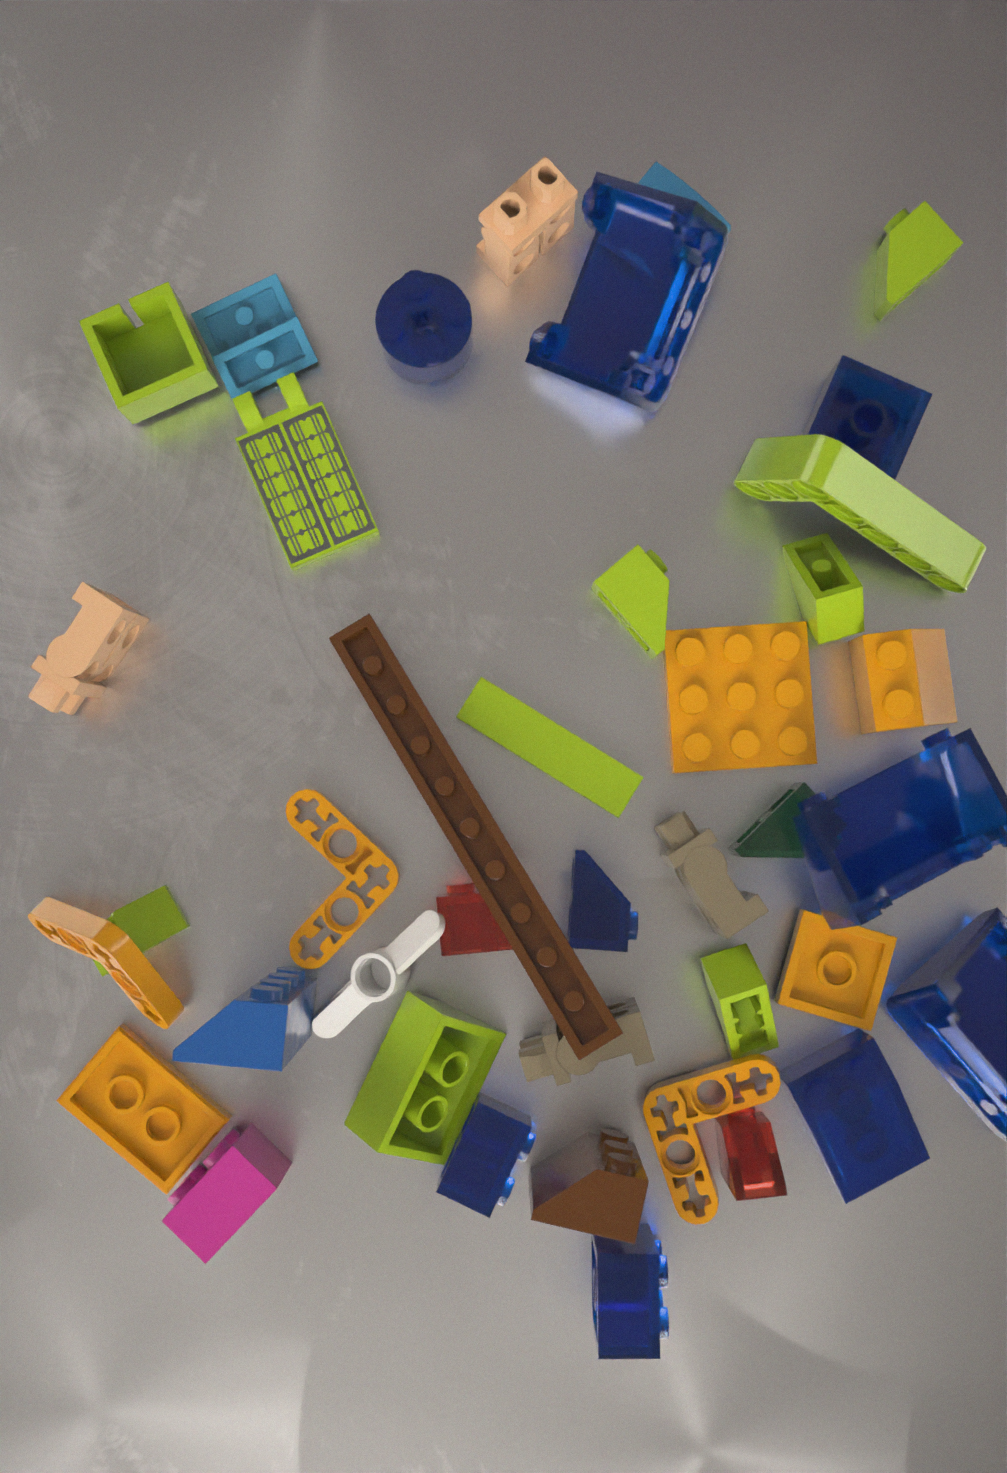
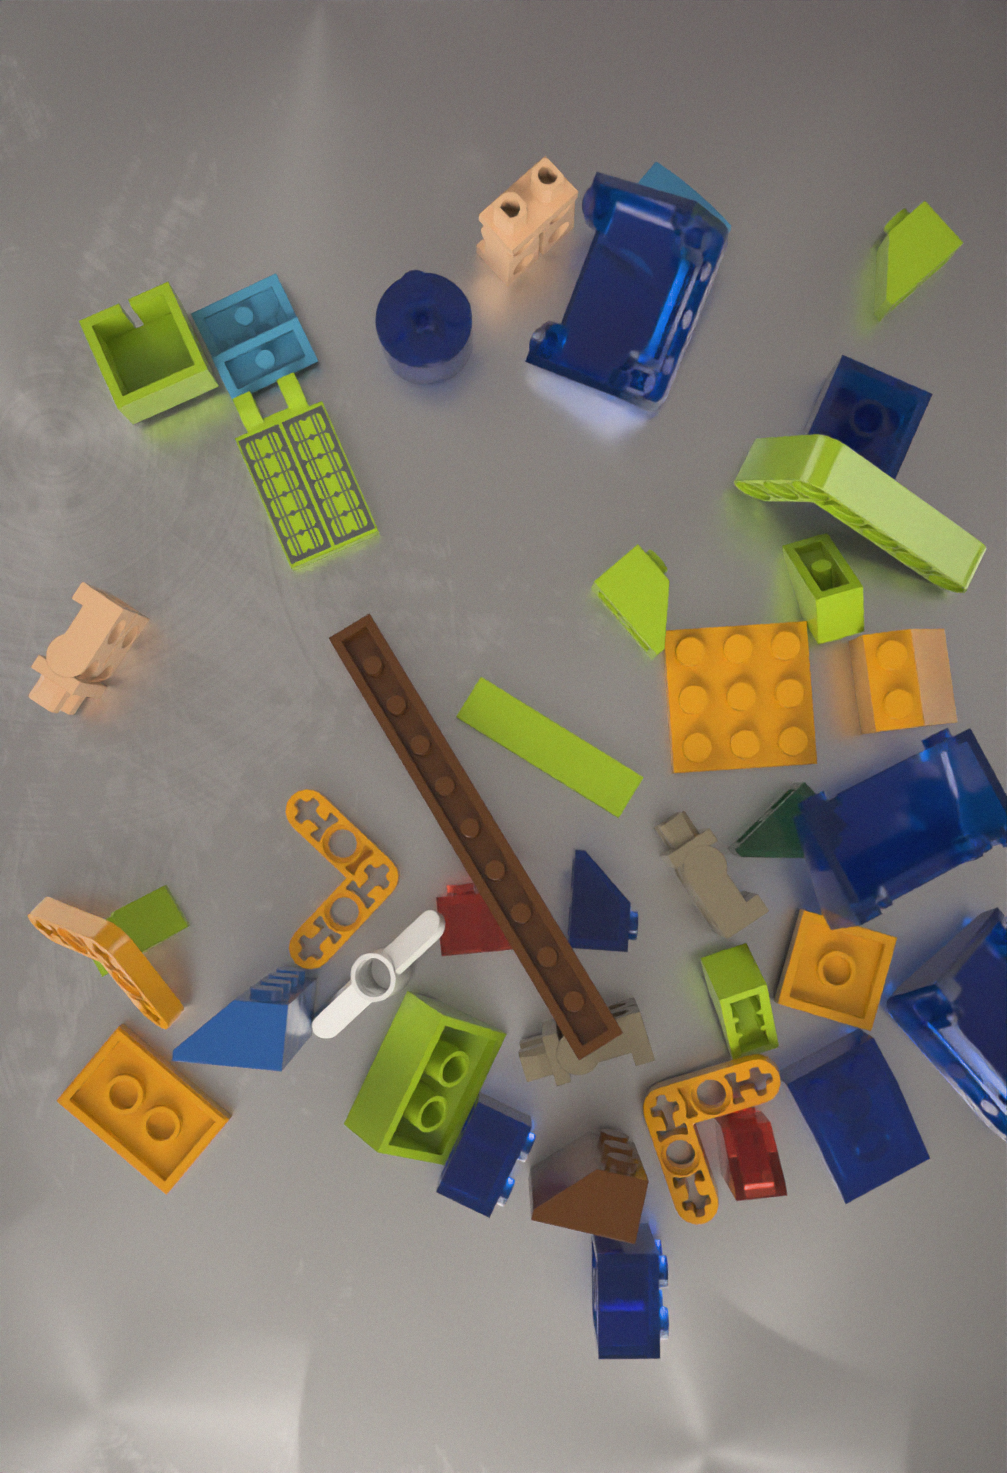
(220, 1199): dark pink brick -> none

